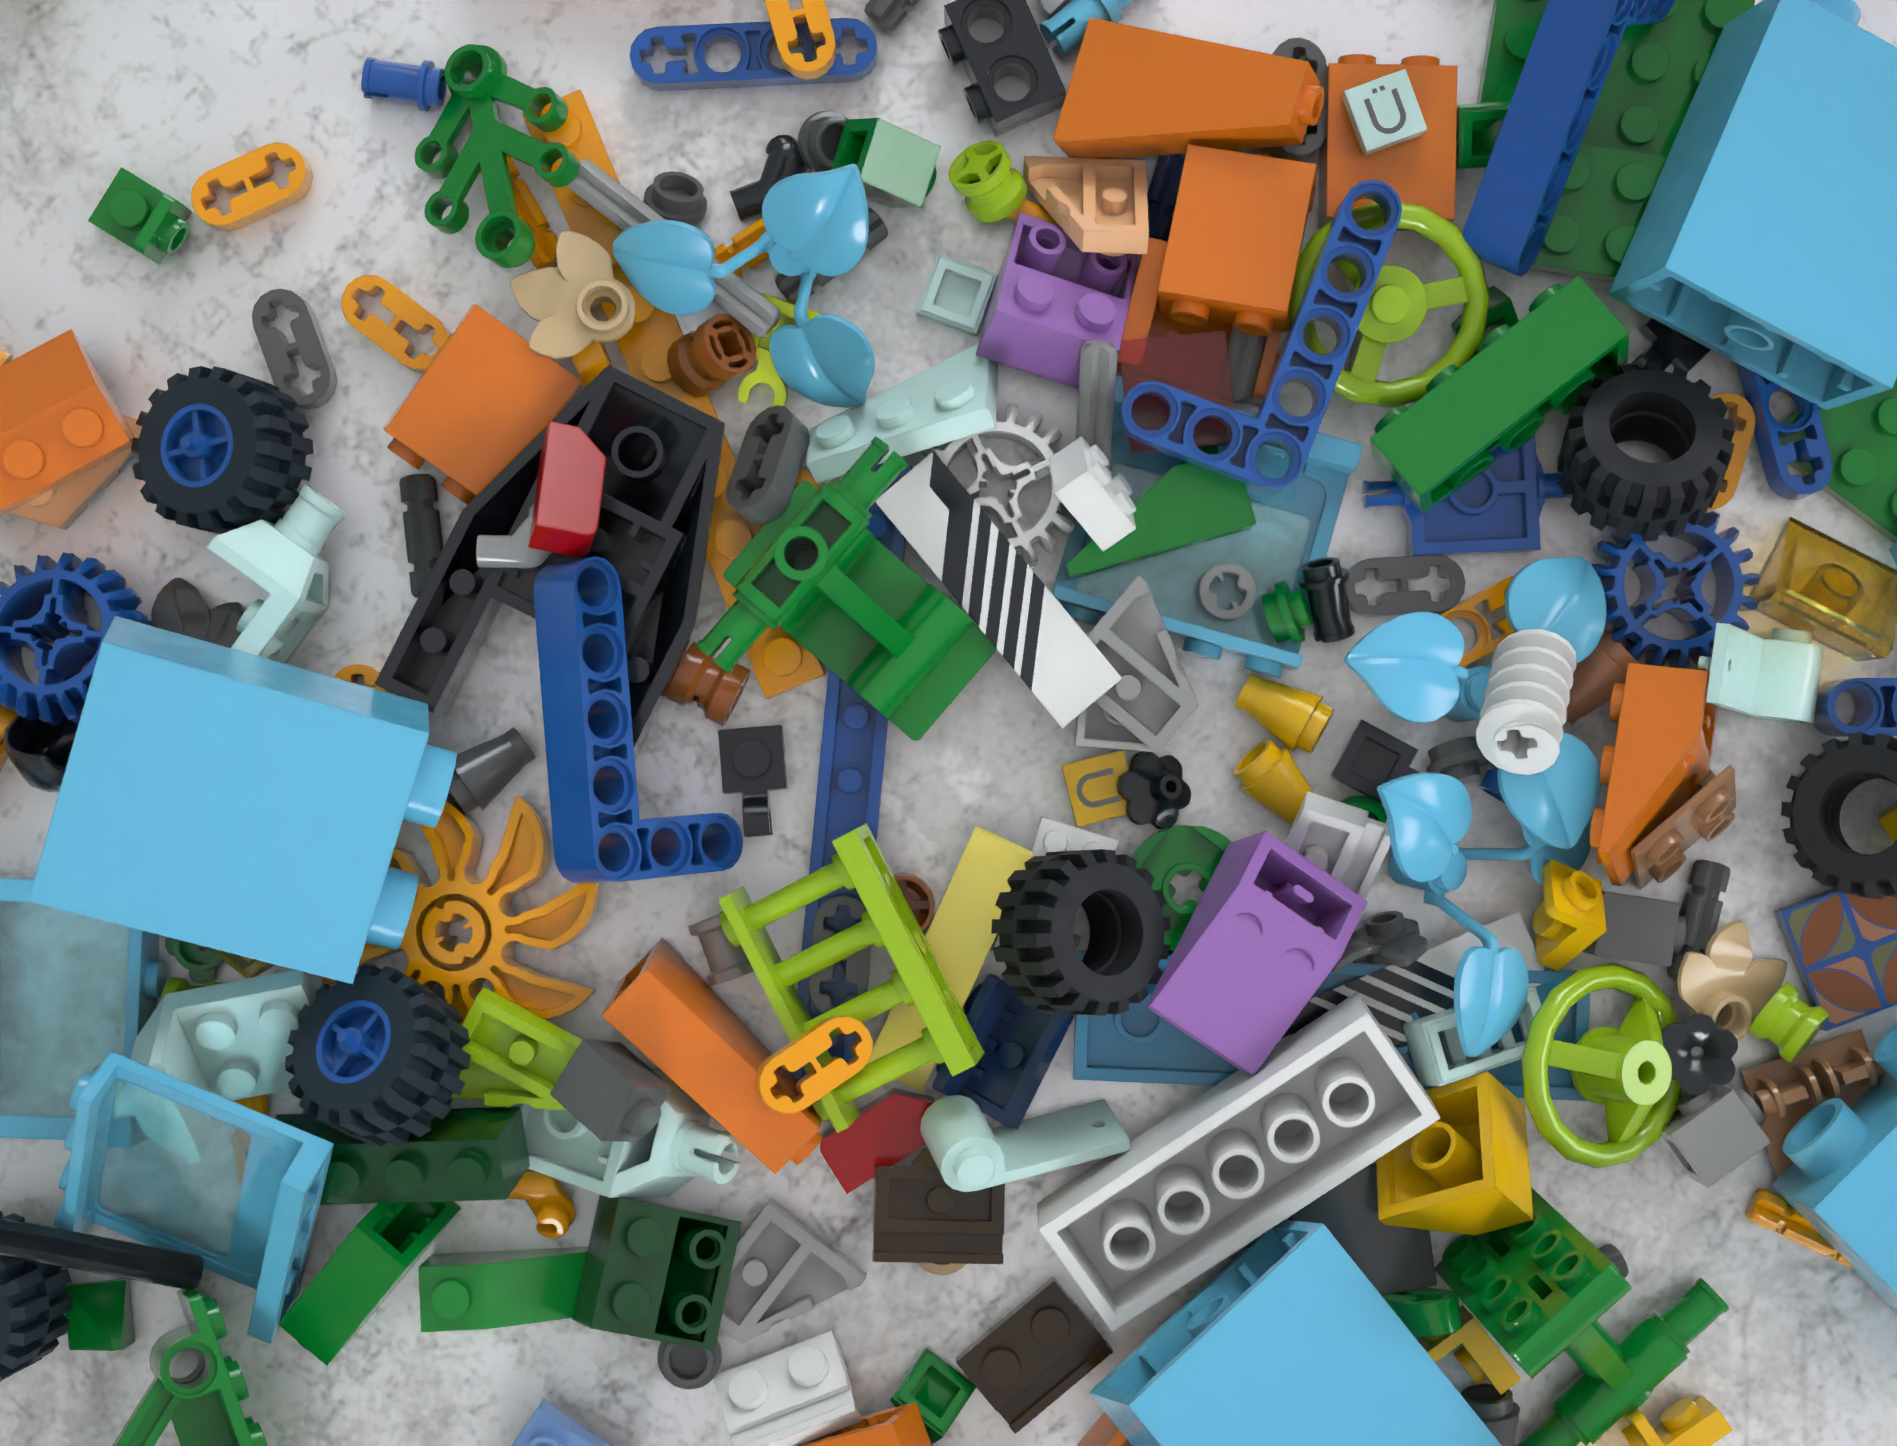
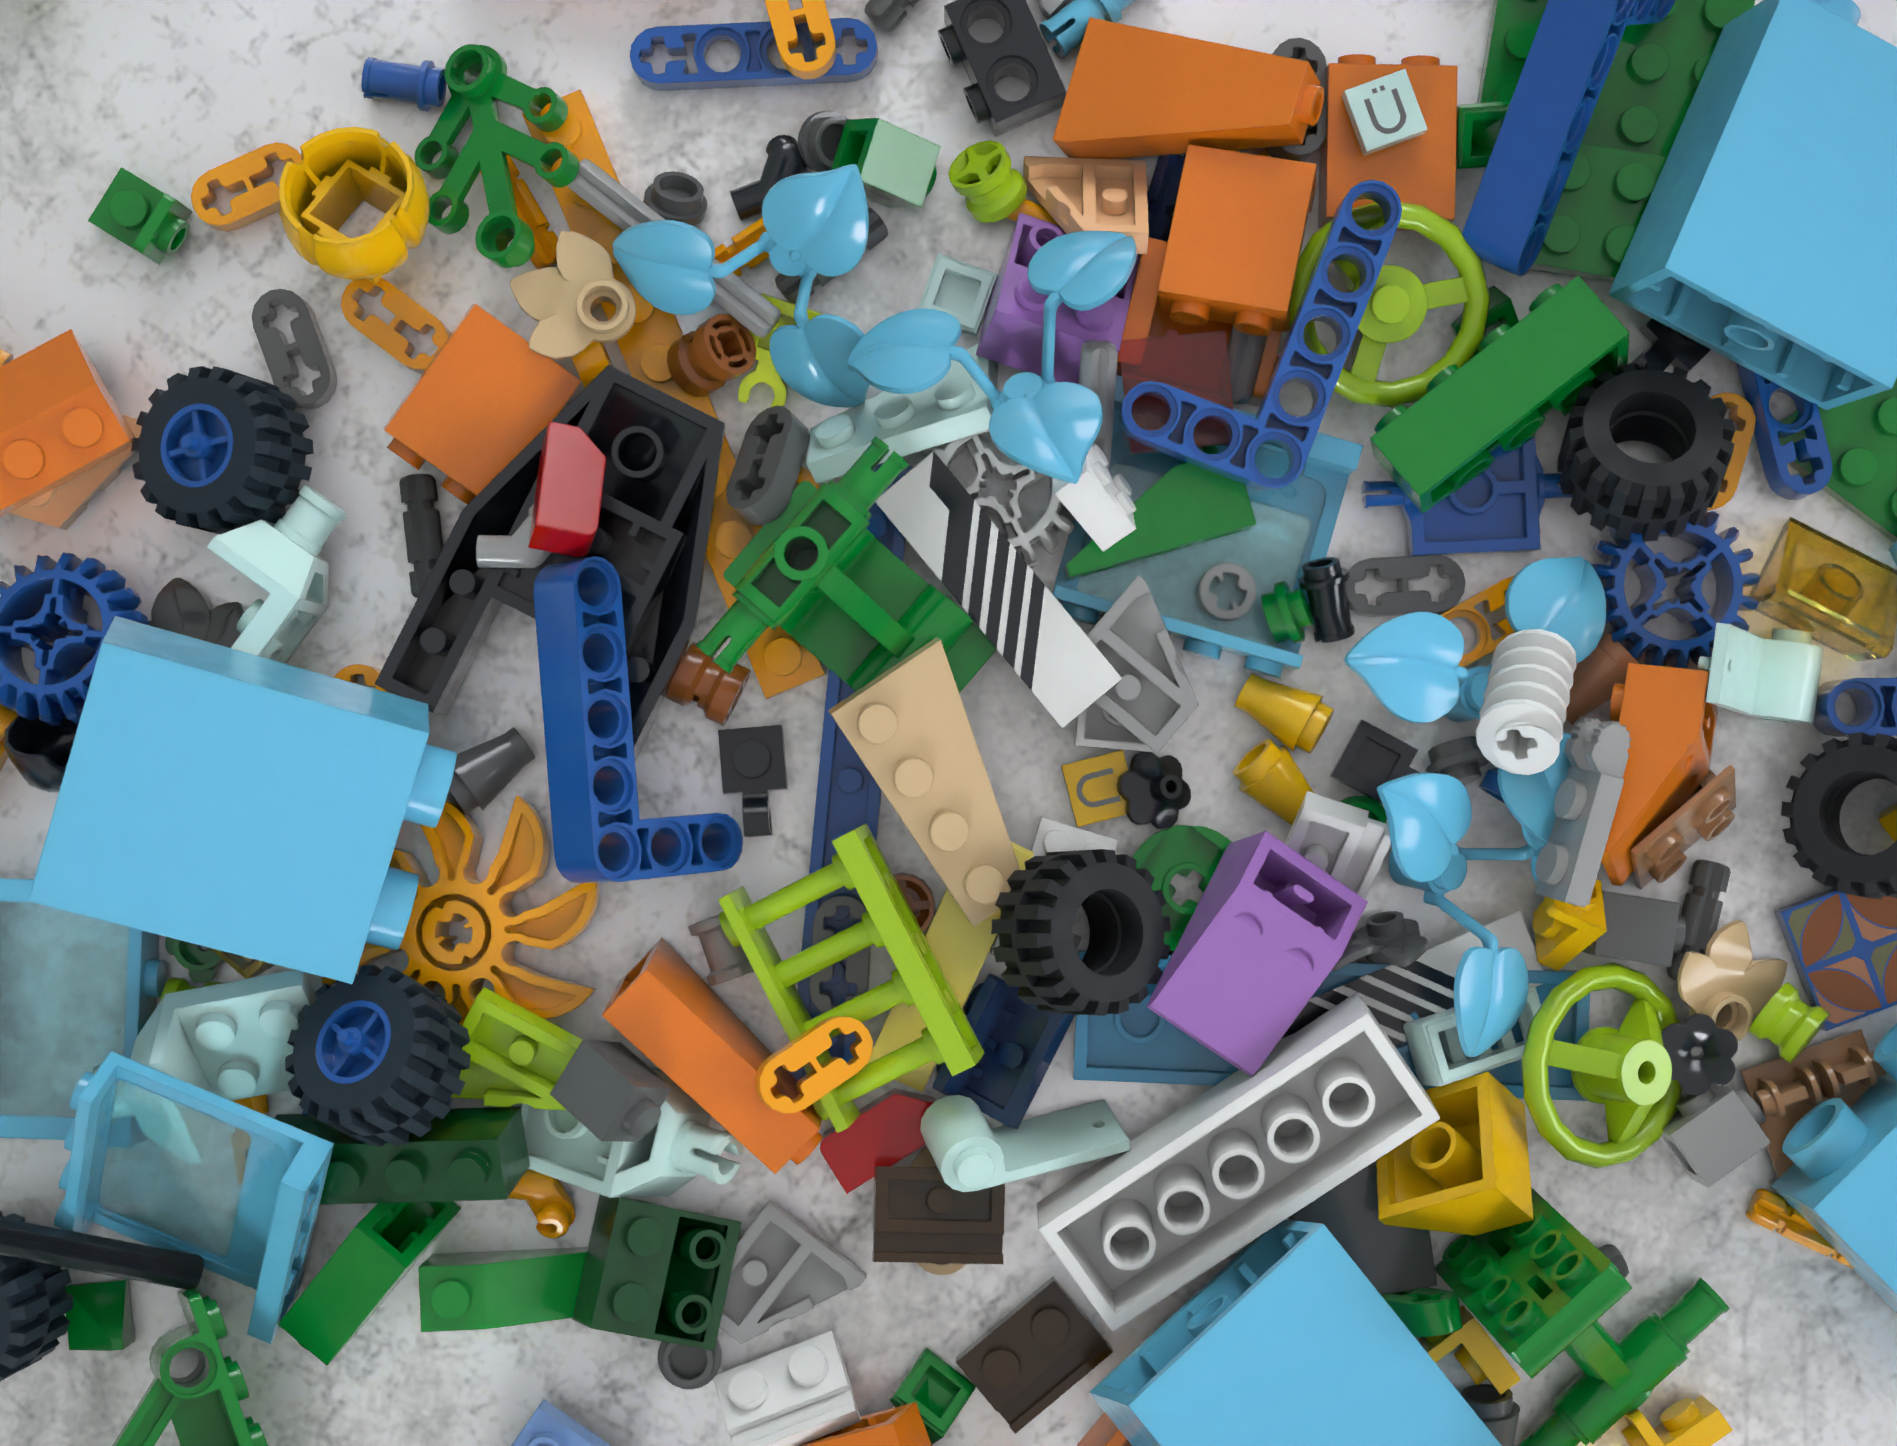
(332, 181): none -> yellow piece
(929, 767): none -> tan wing
(1034, 417): none -> medium azure plant
(1583, 811): none -> light grey hinge

